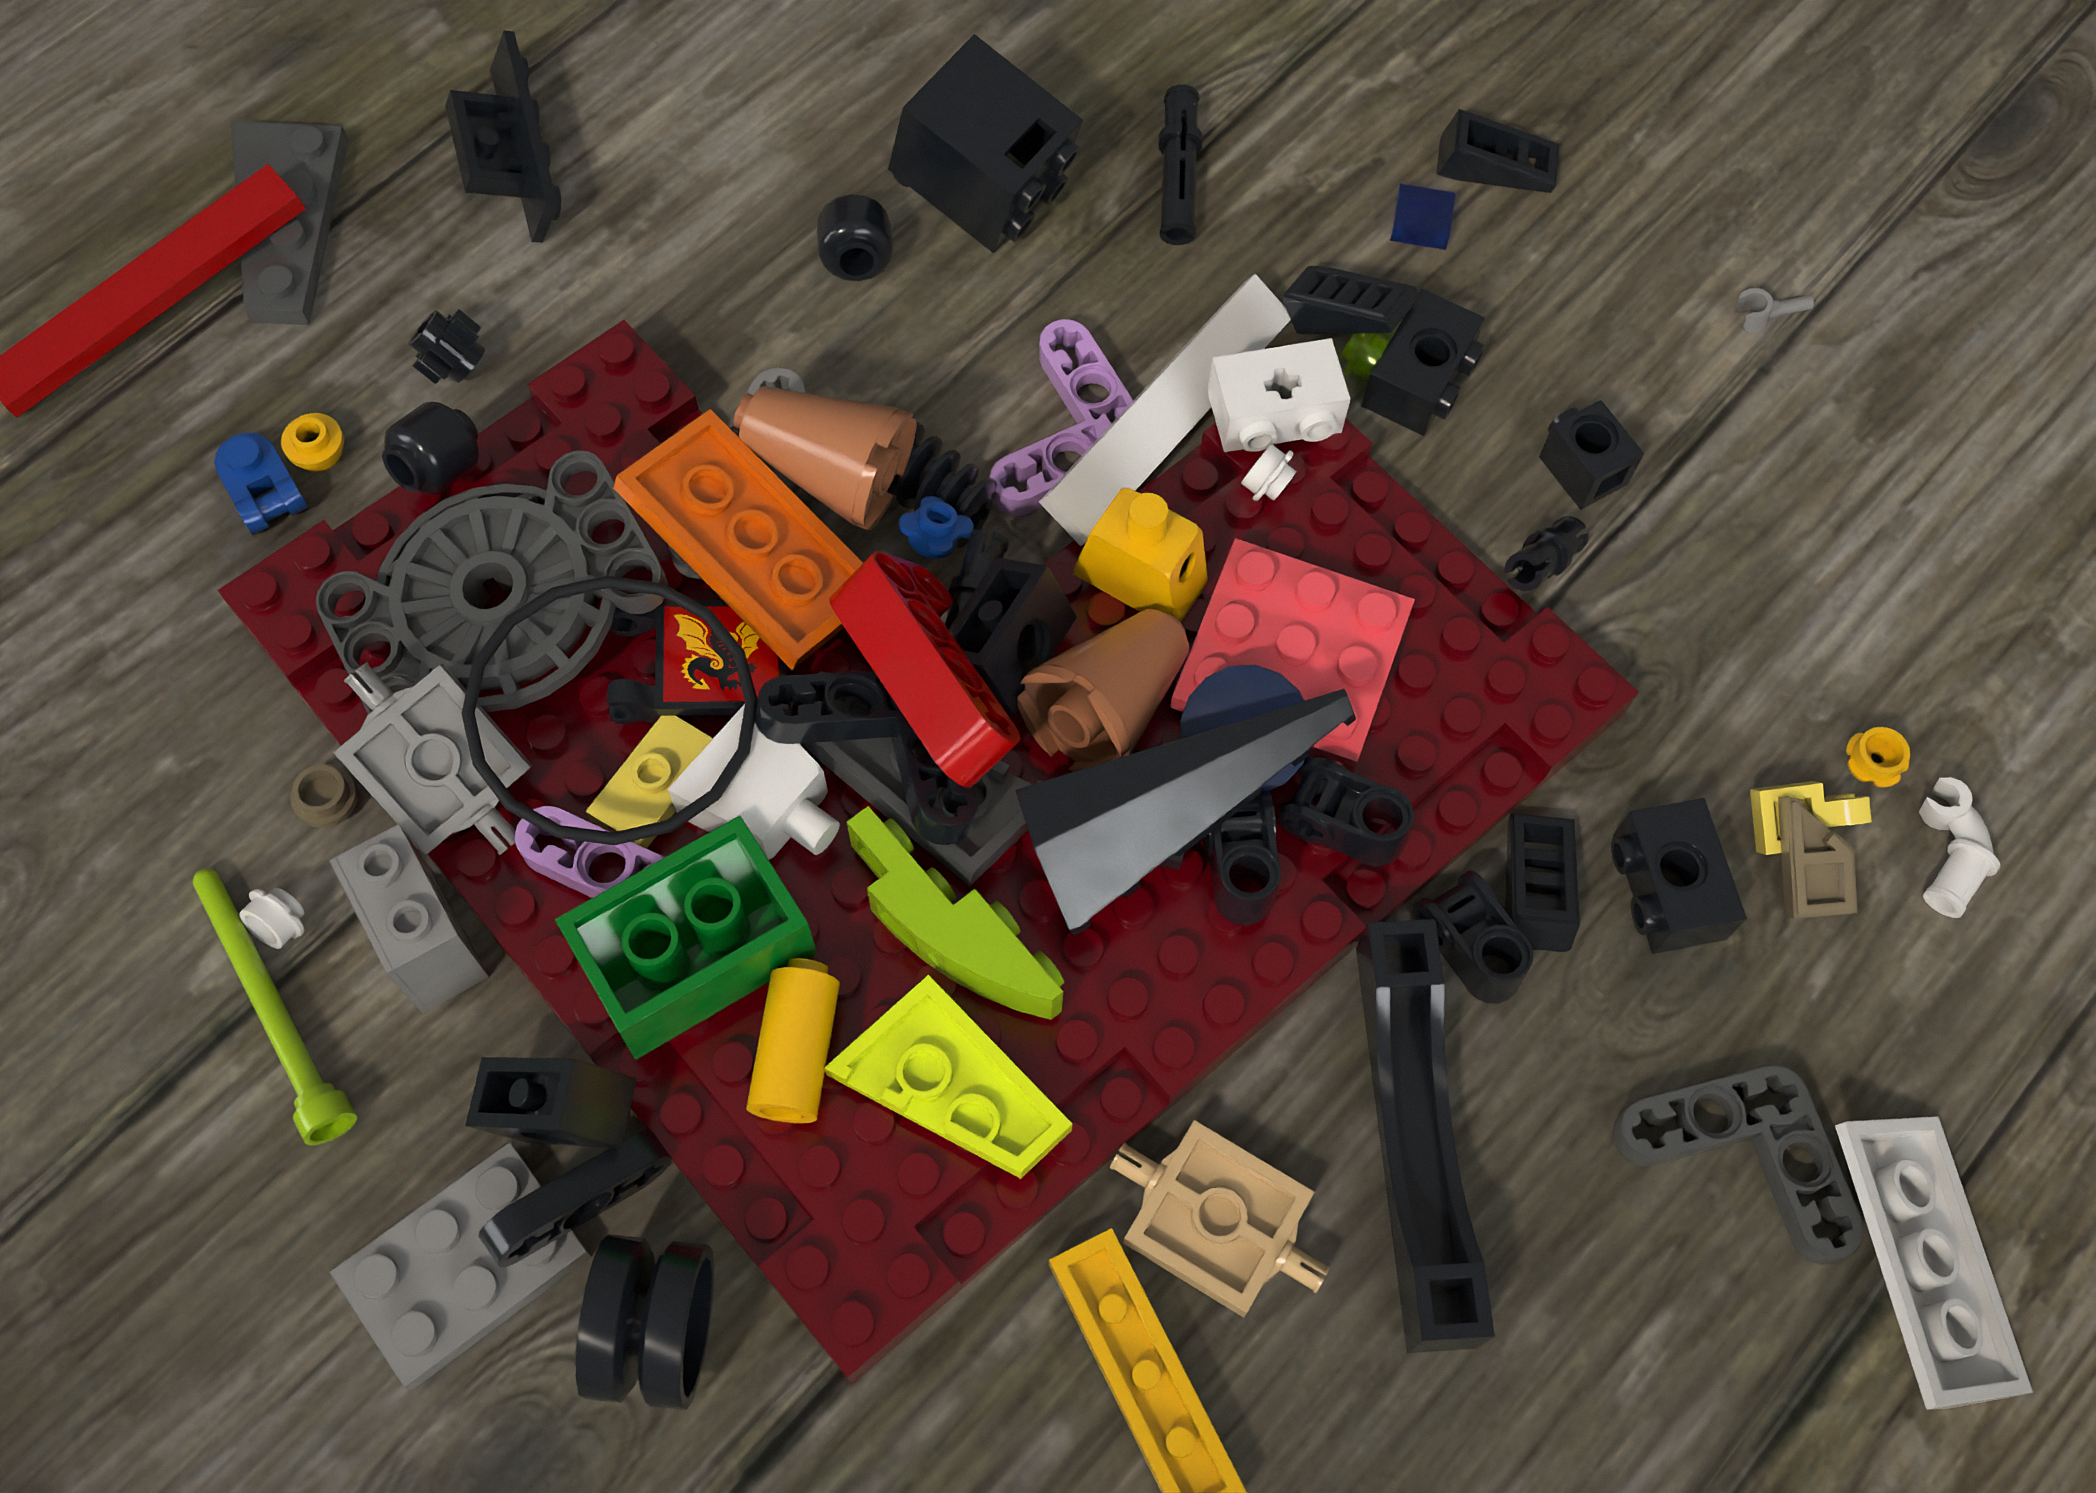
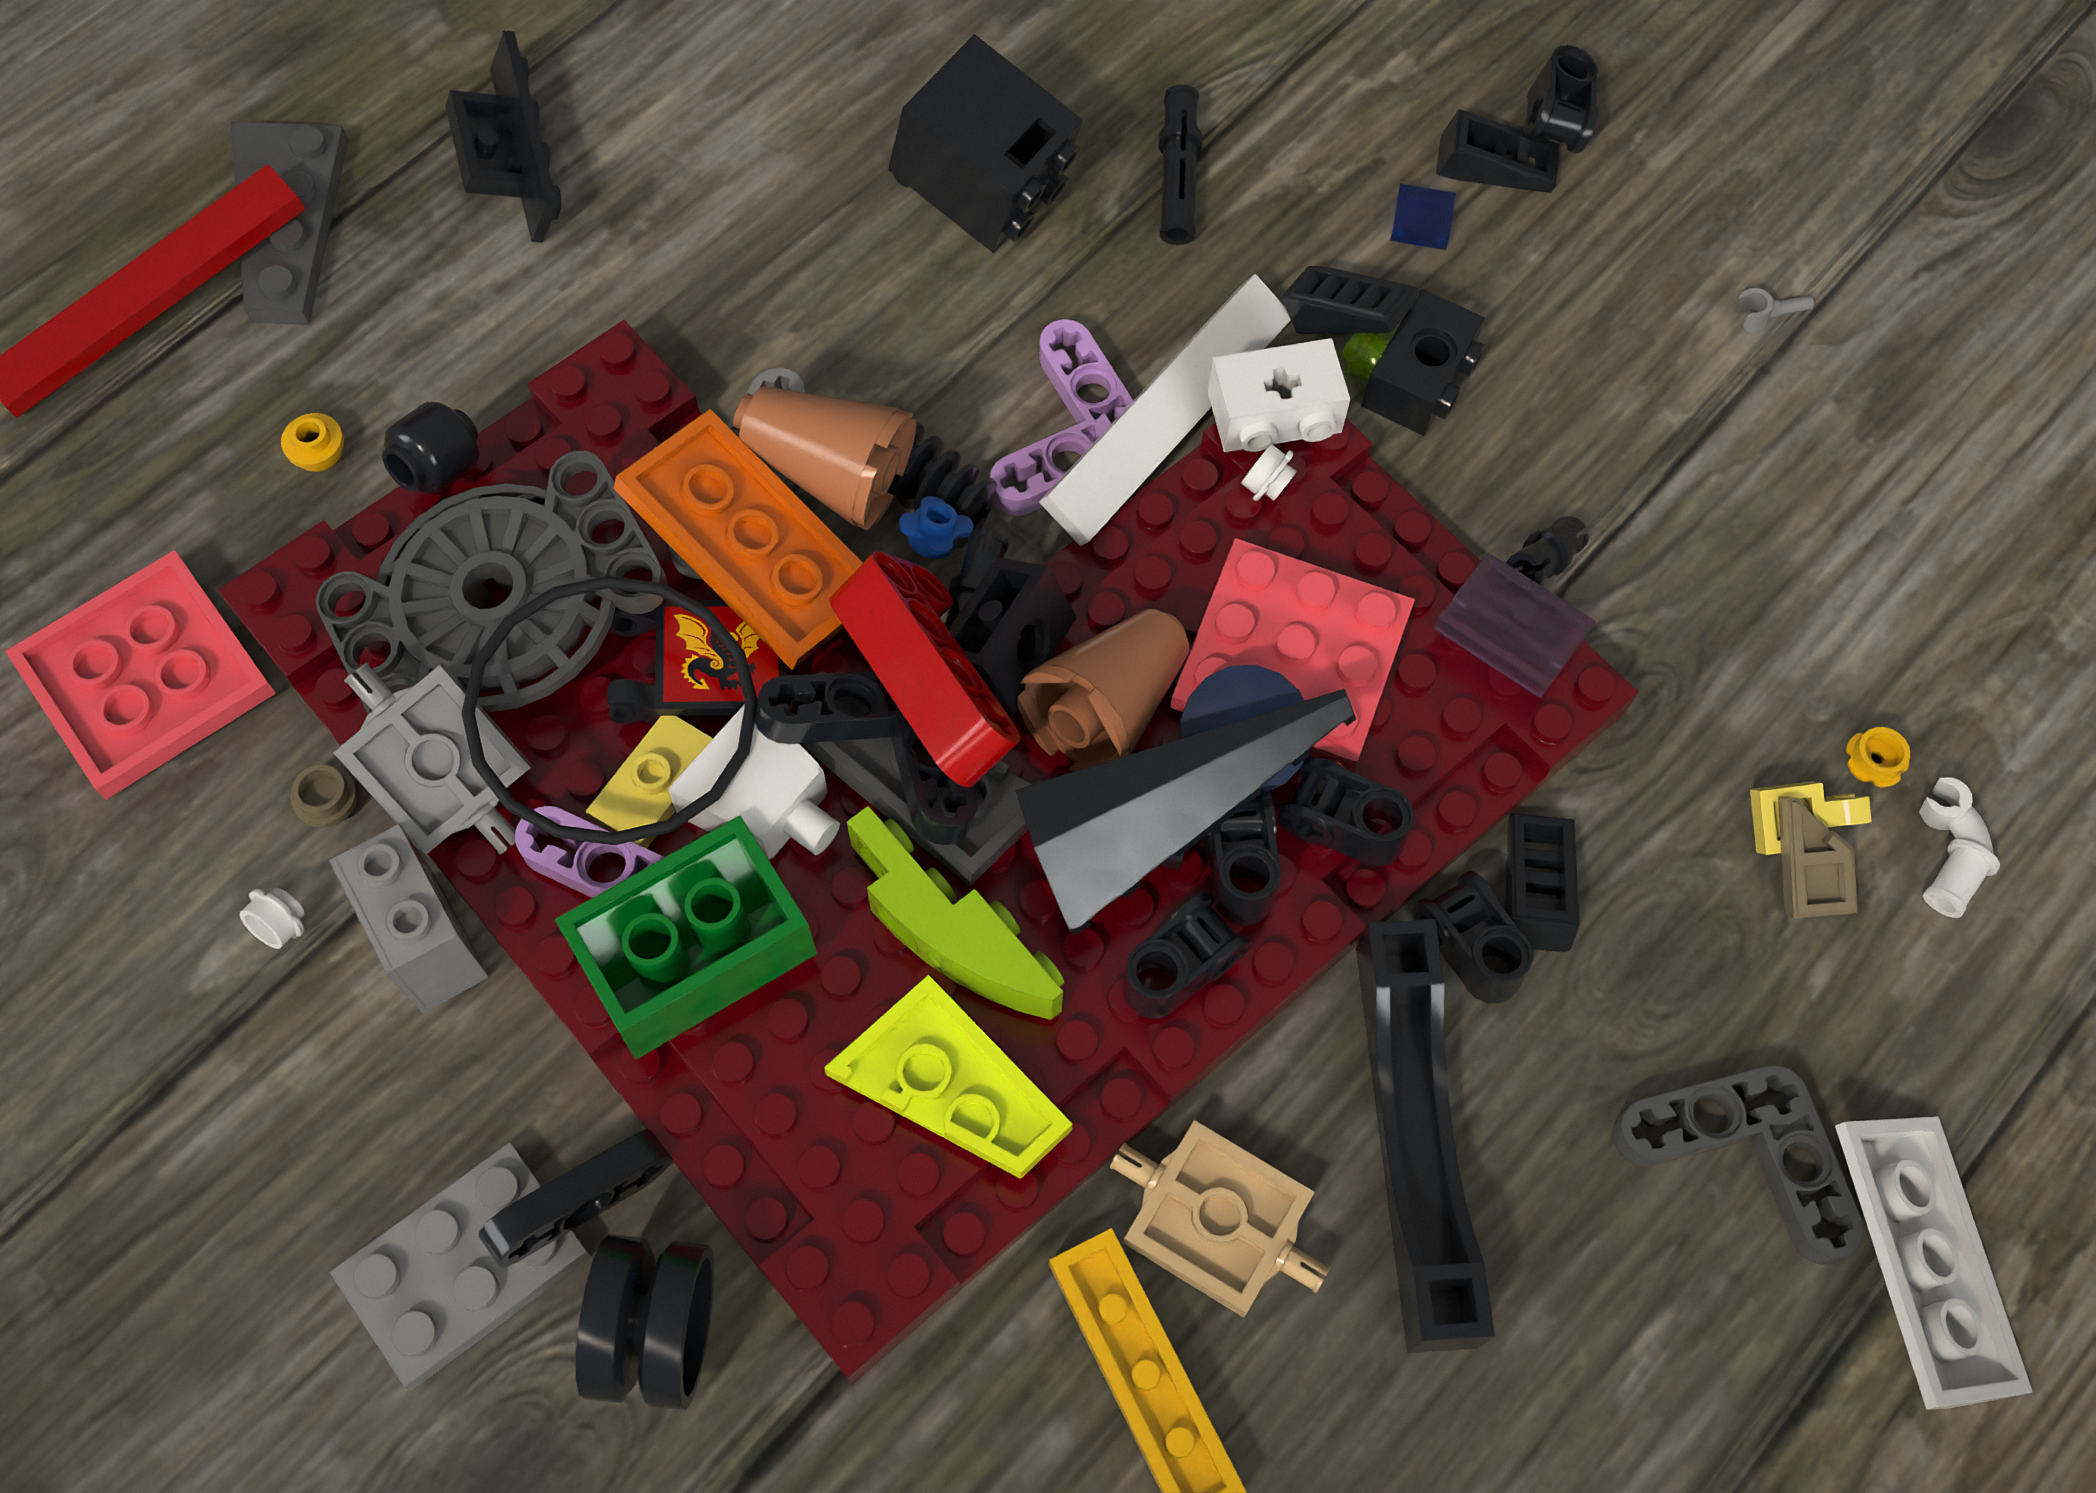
(139, 674): none -> coral plate
(250, 468): blue plate -> none
(320, 1109): lime piece -> none
(446, 346): black gear -> none
(551, 1101): black brick -> none
(794, 1042): yellow brick -> none
(854, 237): black head -> none
(1145, 555): yellow torso -> none
(1191, 948): none -> black piece
(1514, 625): none -> clear purple plate
(1564, 99): none -> black piece
(1585, 474): black brick -> none
(1684, 841): black brick -> none

